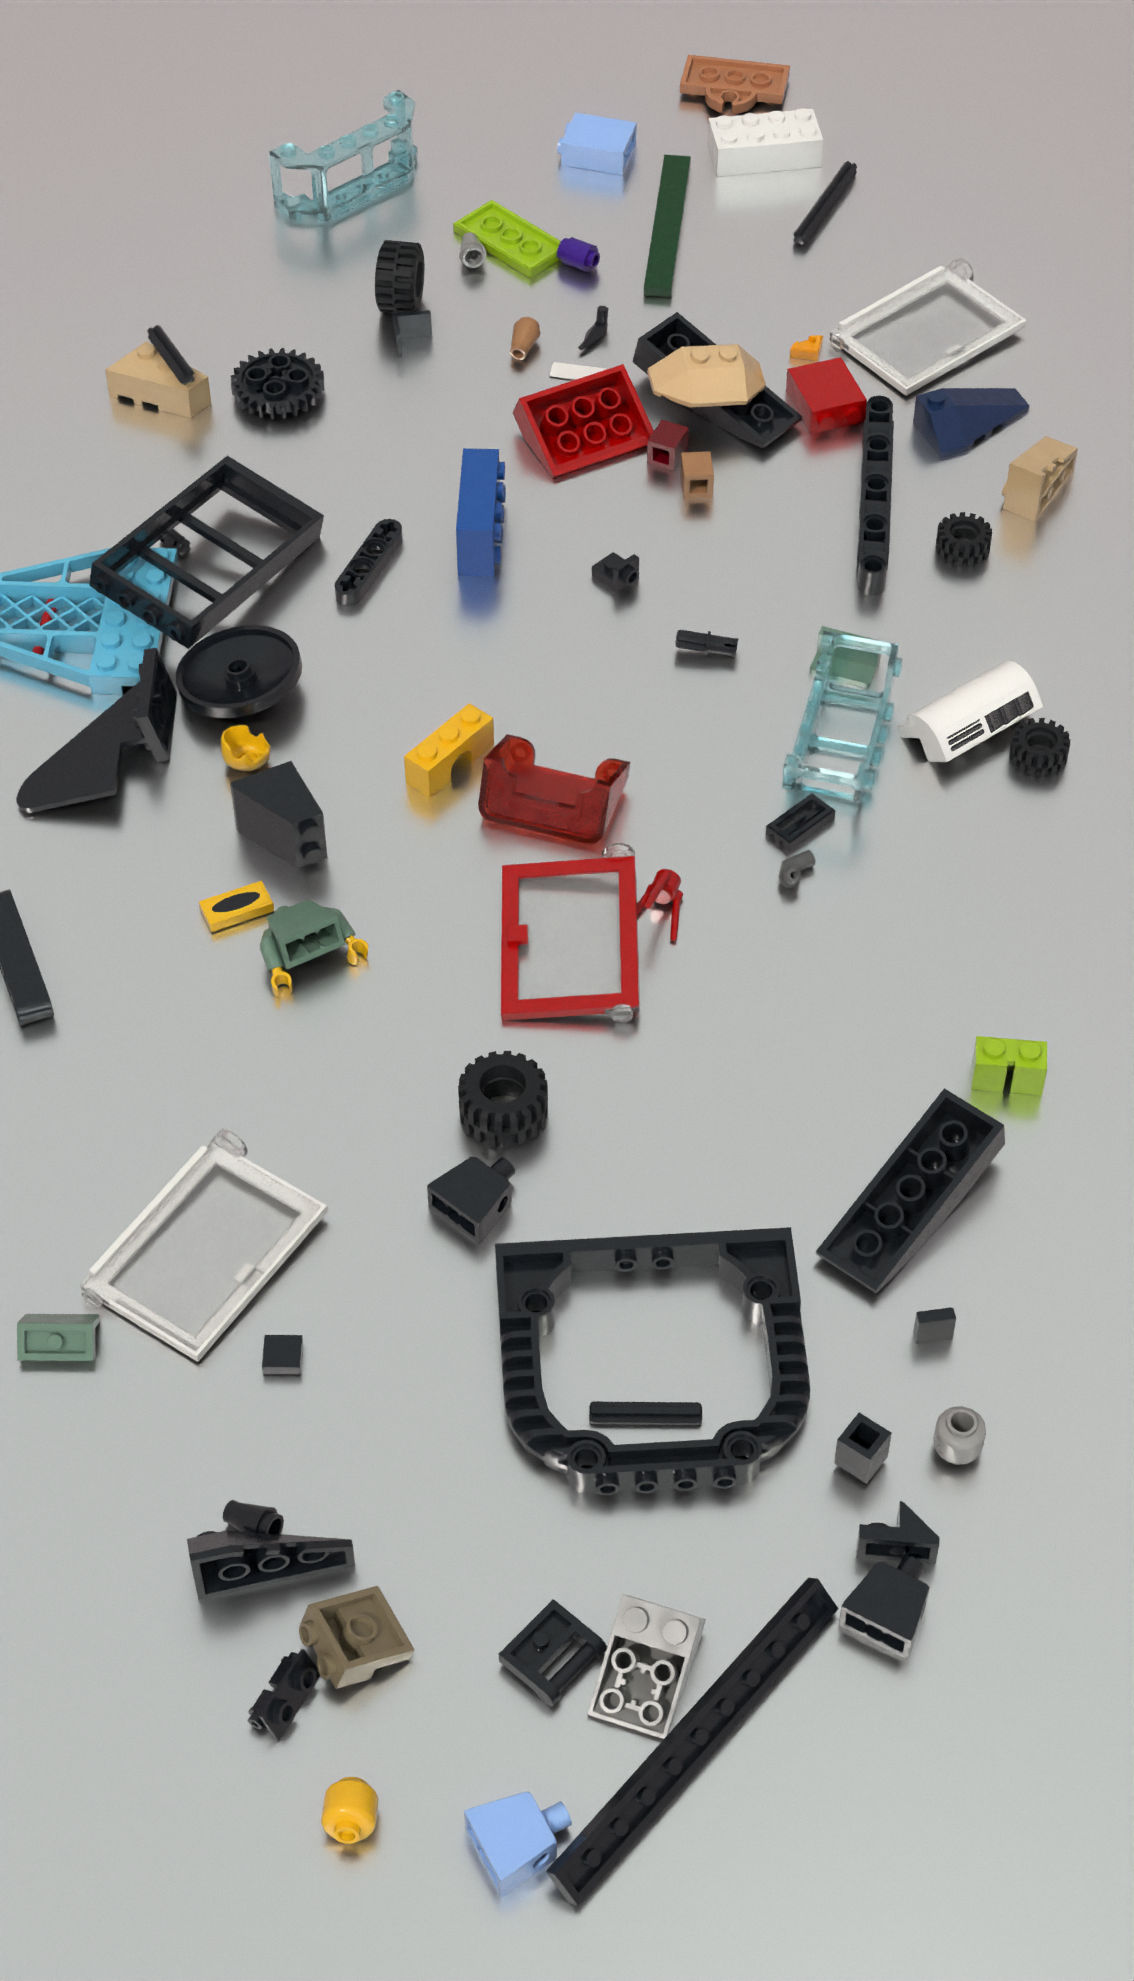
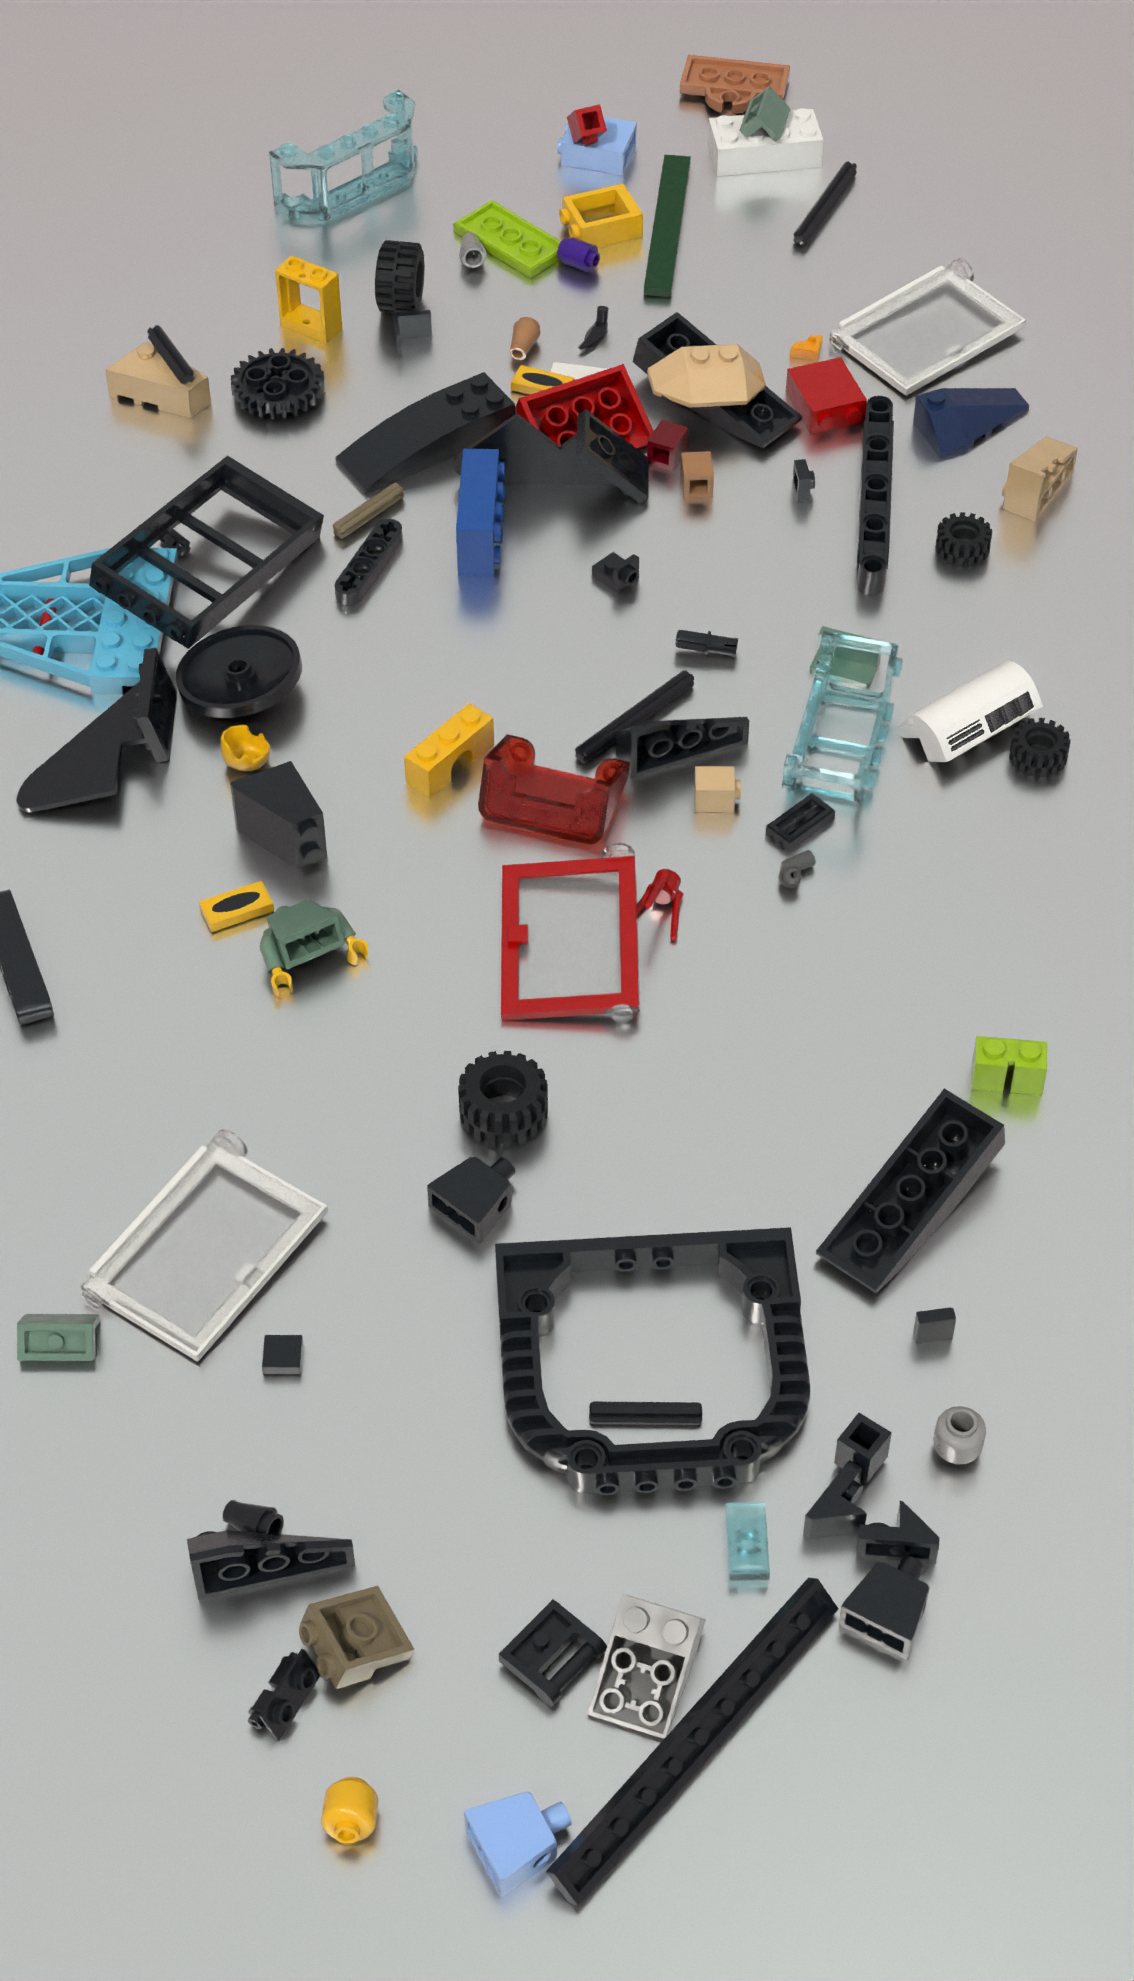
(293, 315): none -> yellow window
(368, 510): none -> dark tan axle
(426, 433): none -> black slope
(533, 380): none -> yellow tile
(587, 125): none -> red brick
(588, 458): none -> black piece
(607, 231): none -> yellow window
(635, 715): none -> black axle
(673, 742): none -> black wedge
(716, 789): none -> tan brick
(747, 1541): none -> clear light blue plate
(765, 111): none -> sand green panel
(802, 480): none -> black plate
(835, 1509): none -> black slope

